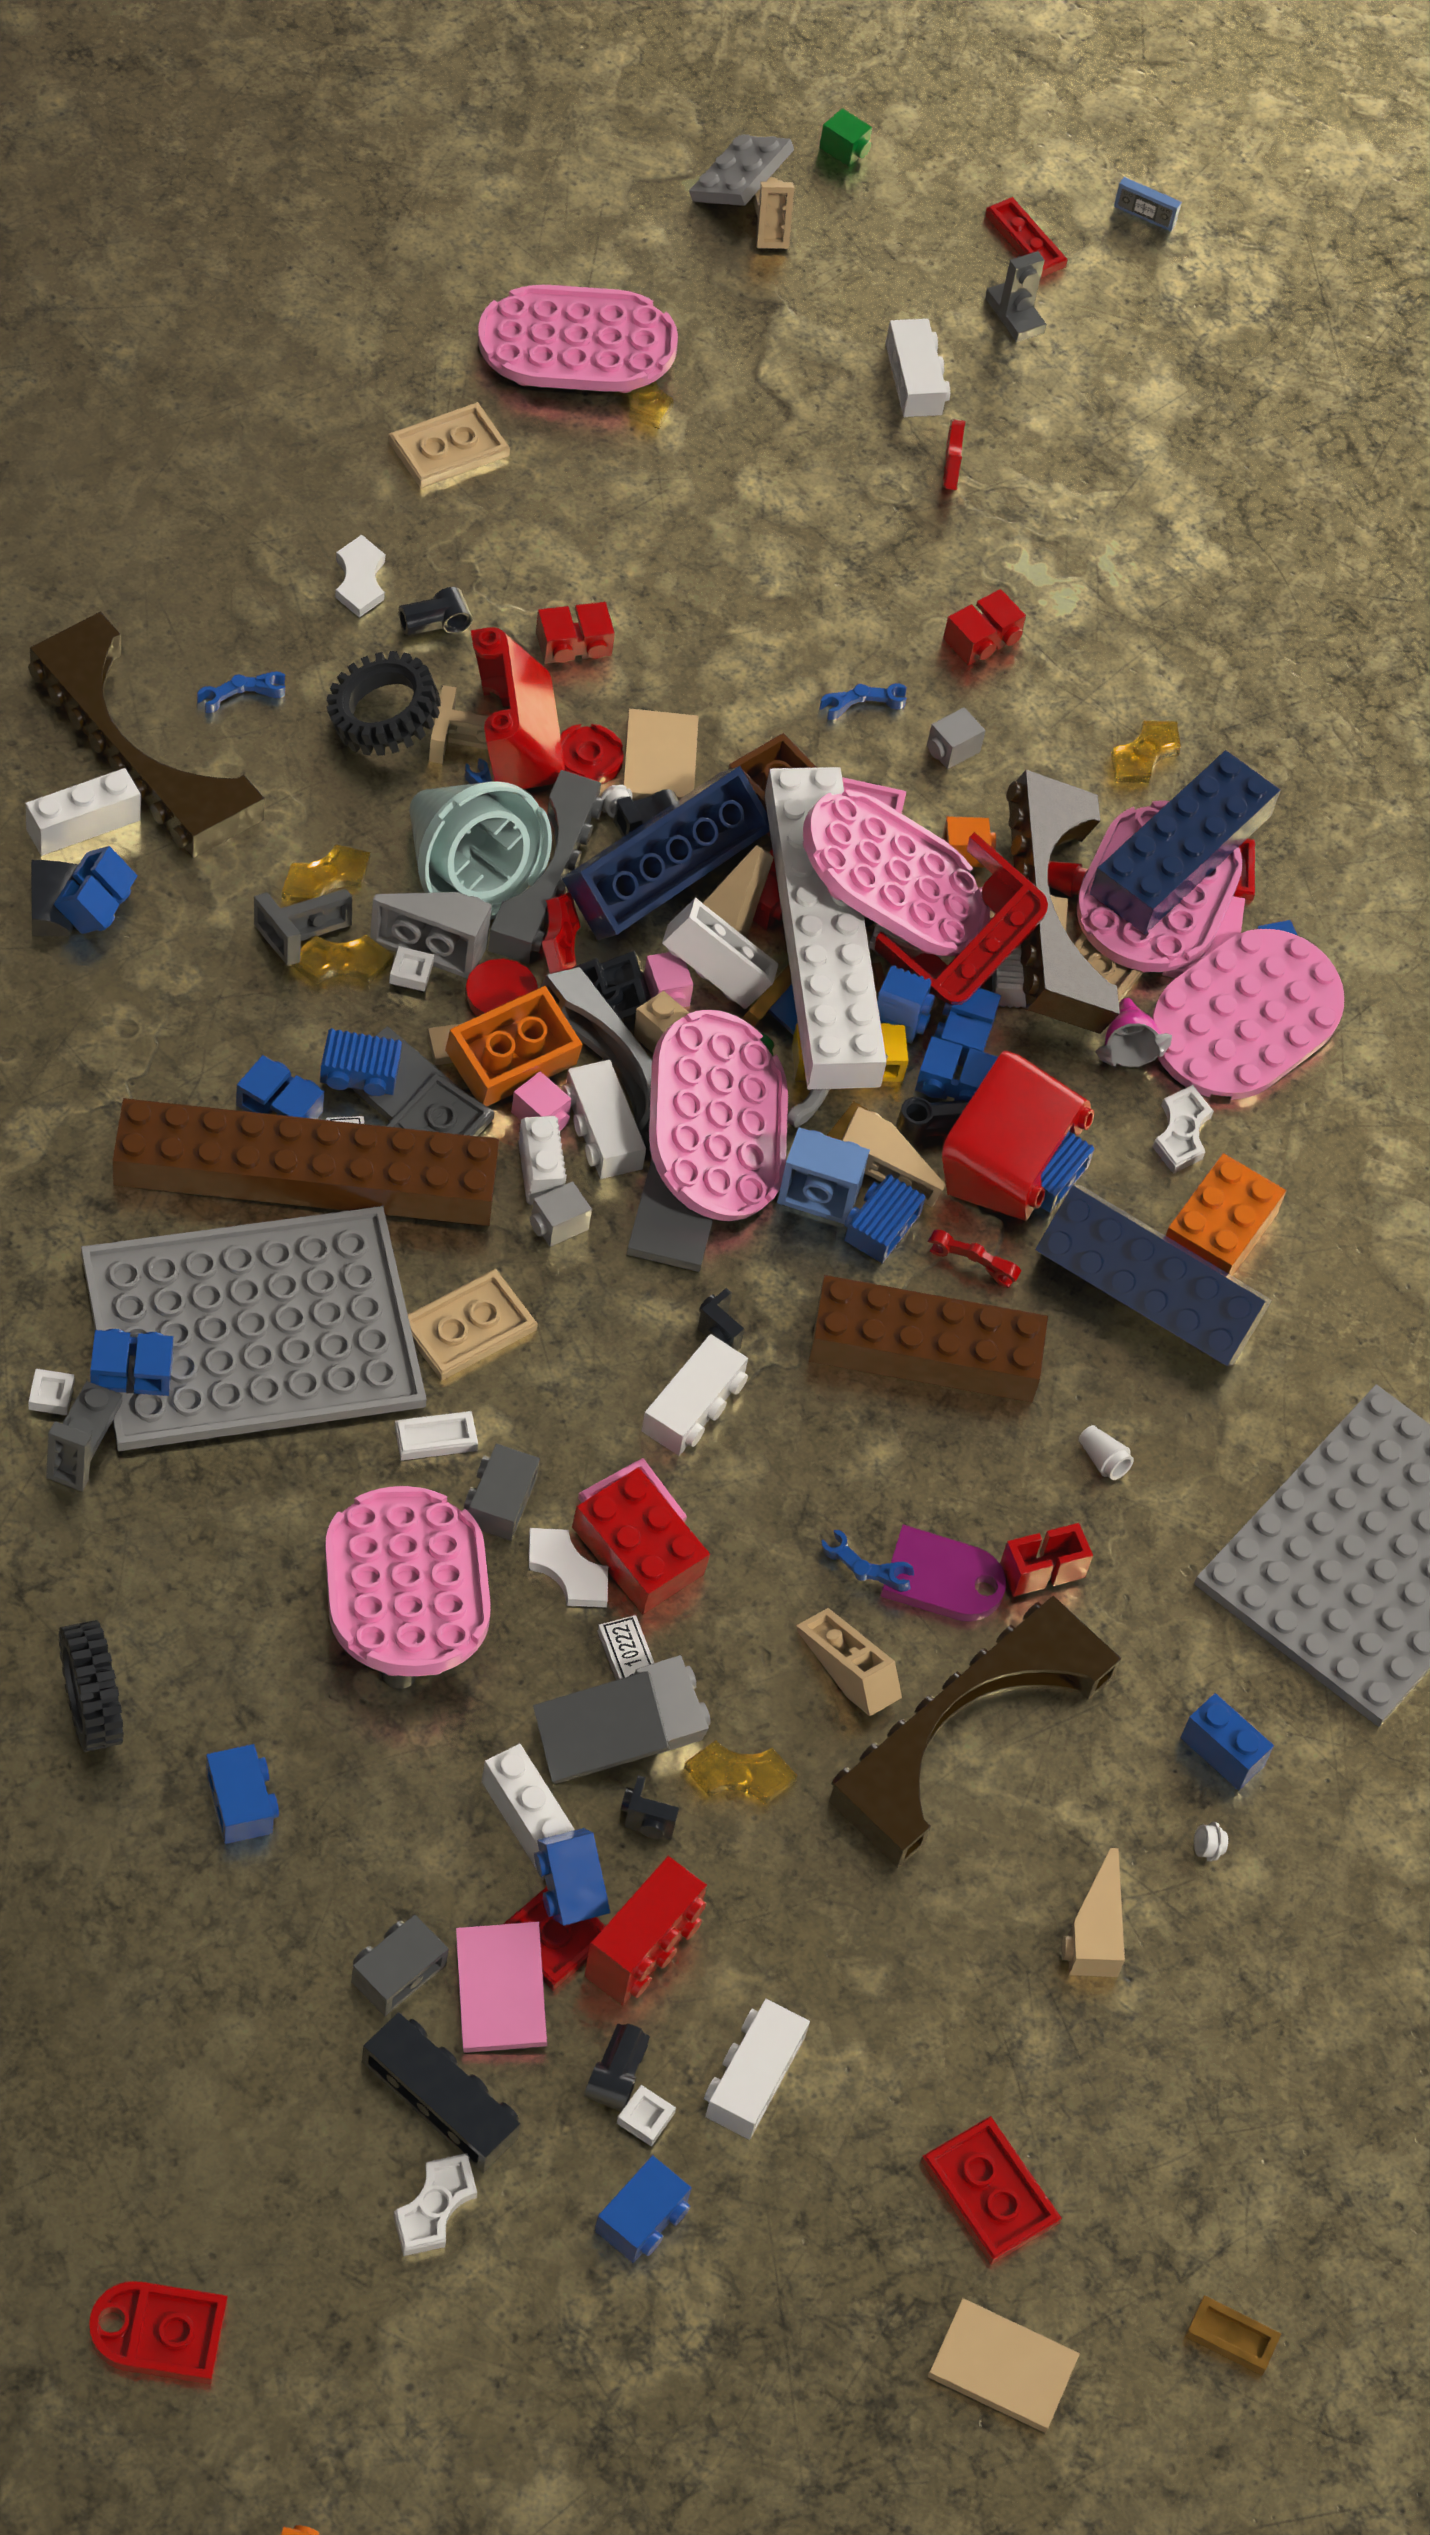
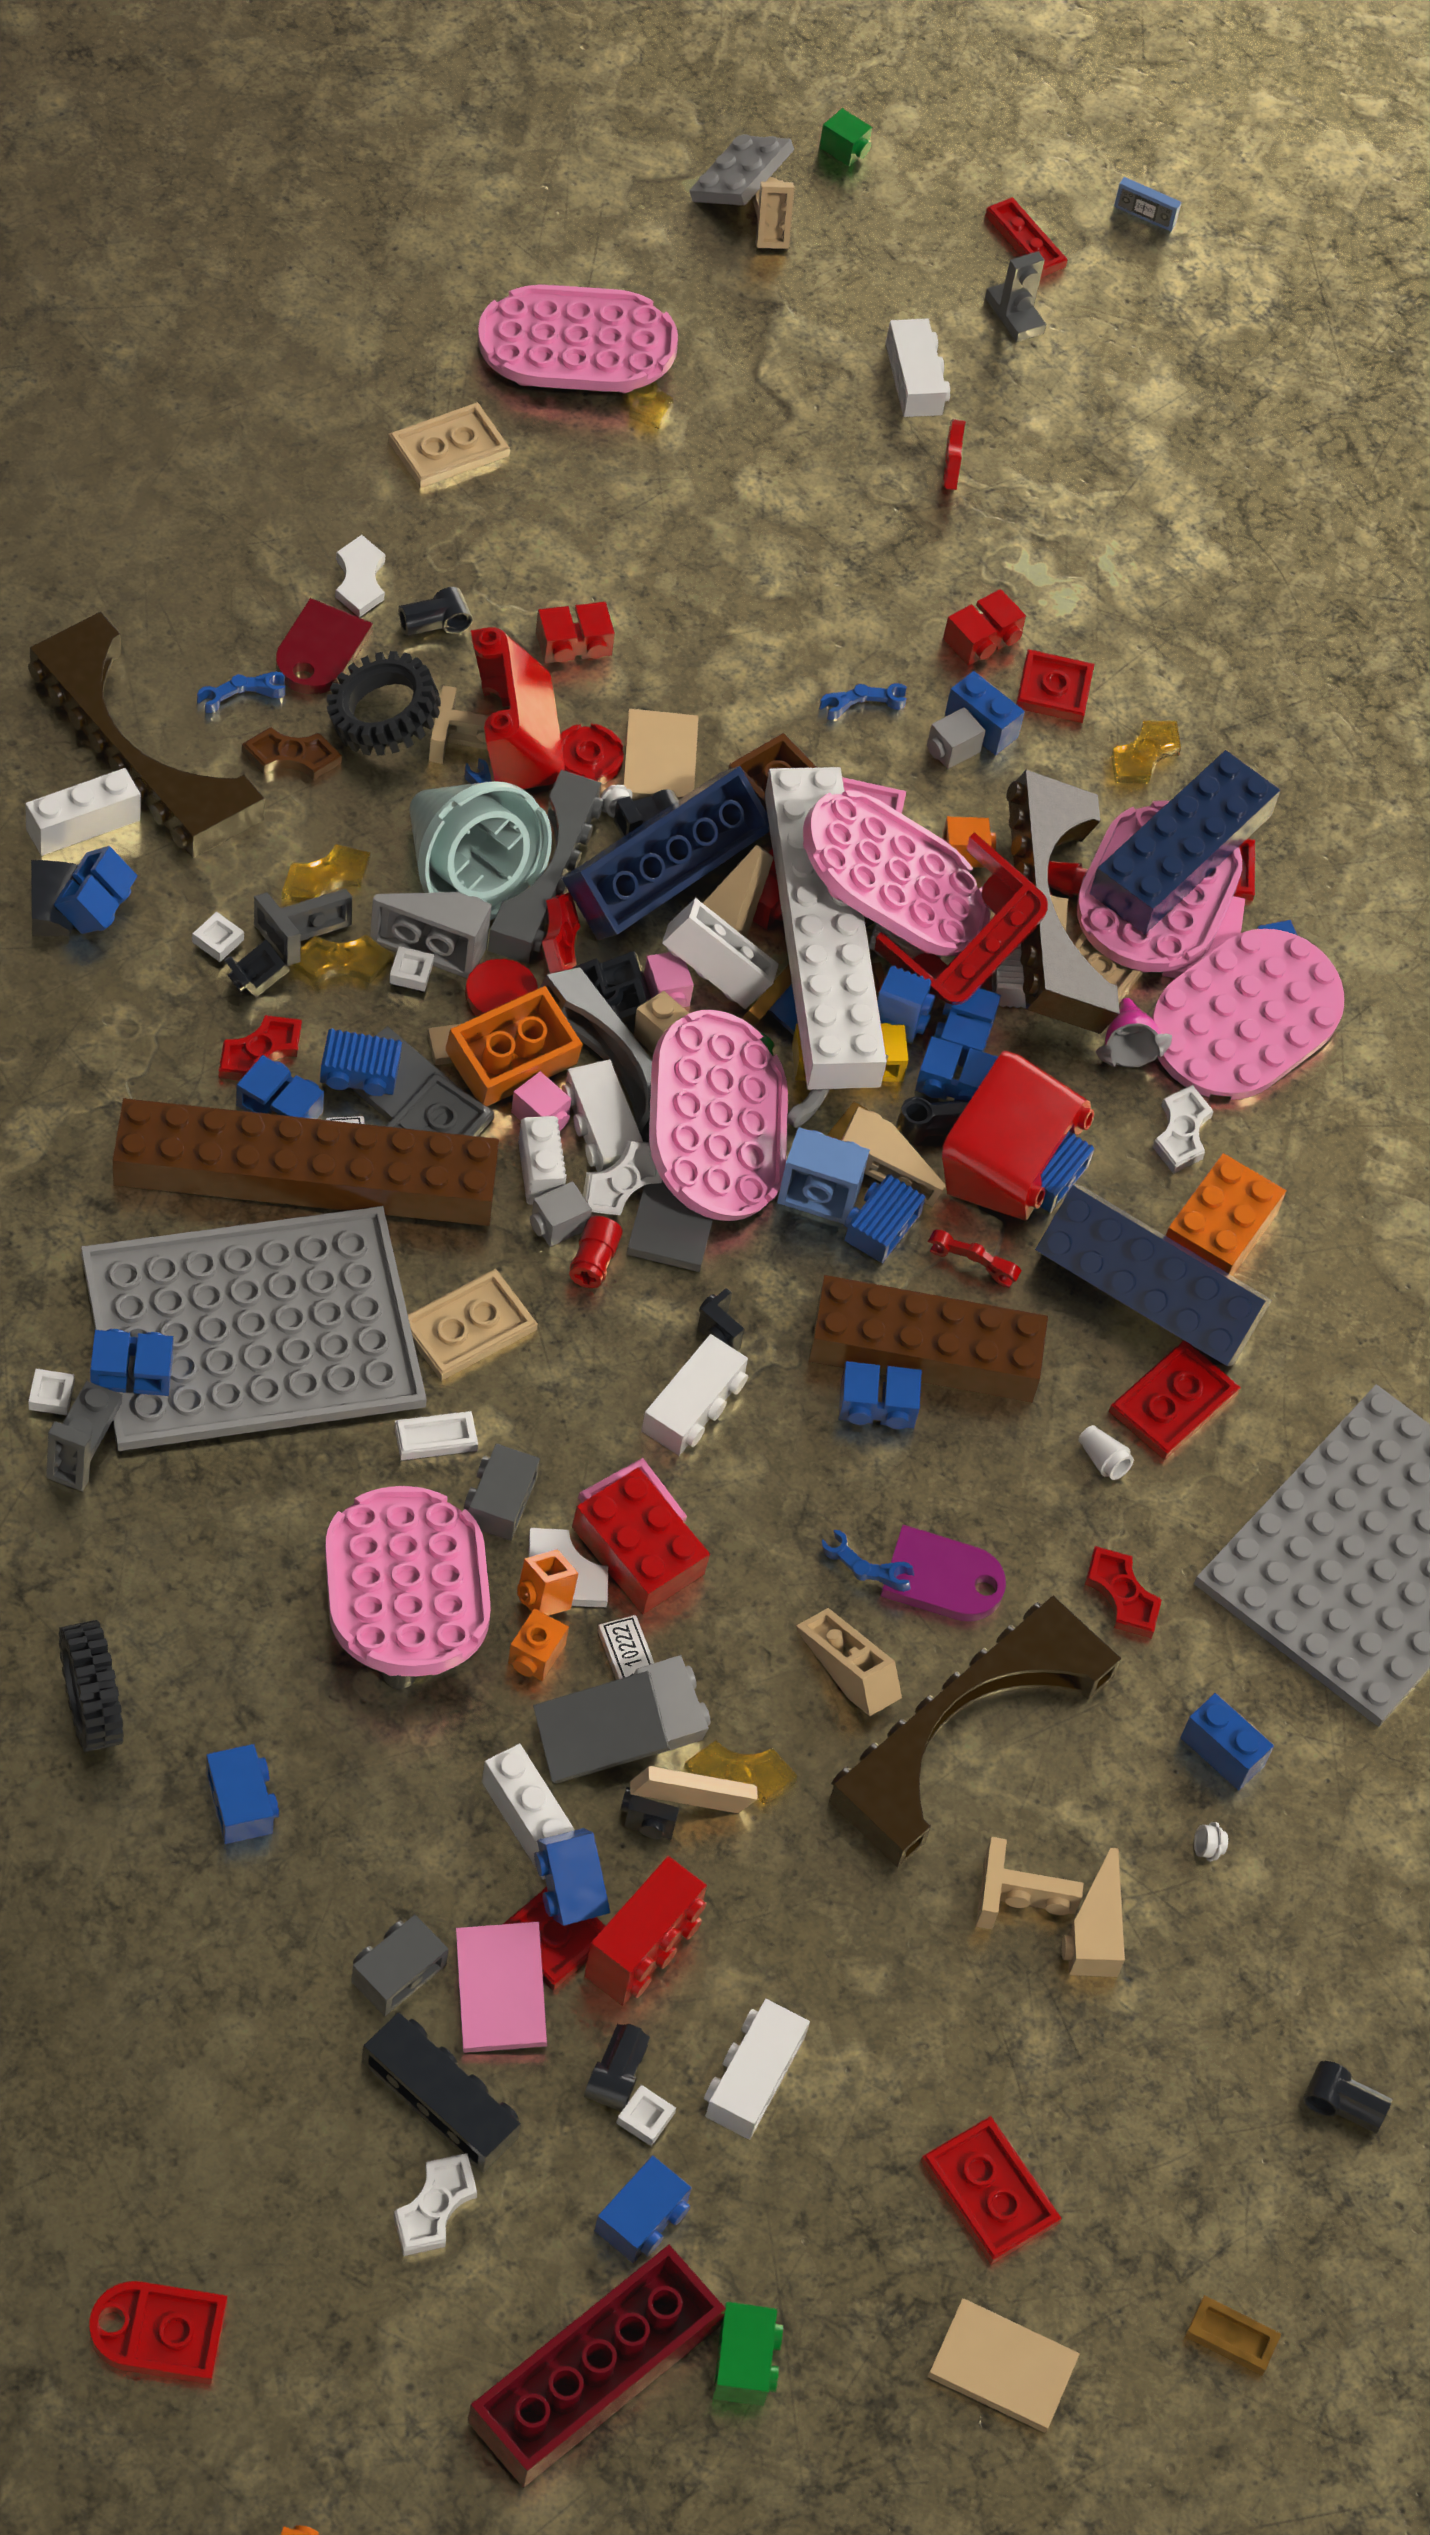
(218, 936): none -> white plate
(257, 969): none -> black bracket
(274, 1039): none -> red tile
(305, 754): none -> reddish brown tile
(323, 644): none -> dark red tile
(537, 1645): none -> orange brick
(547, 1583): none -> orange brick
(595, 1251): none -> red piece
(595, 2365): none -> dark red brick
(610, 1188): none -> white tile
(693, 1789): none -> tan tile
(745, 2354): none -> green brick
(899, 1395): none -> blue piece
(990, 708): none -> blue brick
(1021, 1888): none -> tan bracket
(1055, 686): none -> red tile
(1062, 1559): red piece -> none
(1132, 1605): none -> red tile
(1174, 1399): none -> red tile
(1335, 2093): none -> black piece

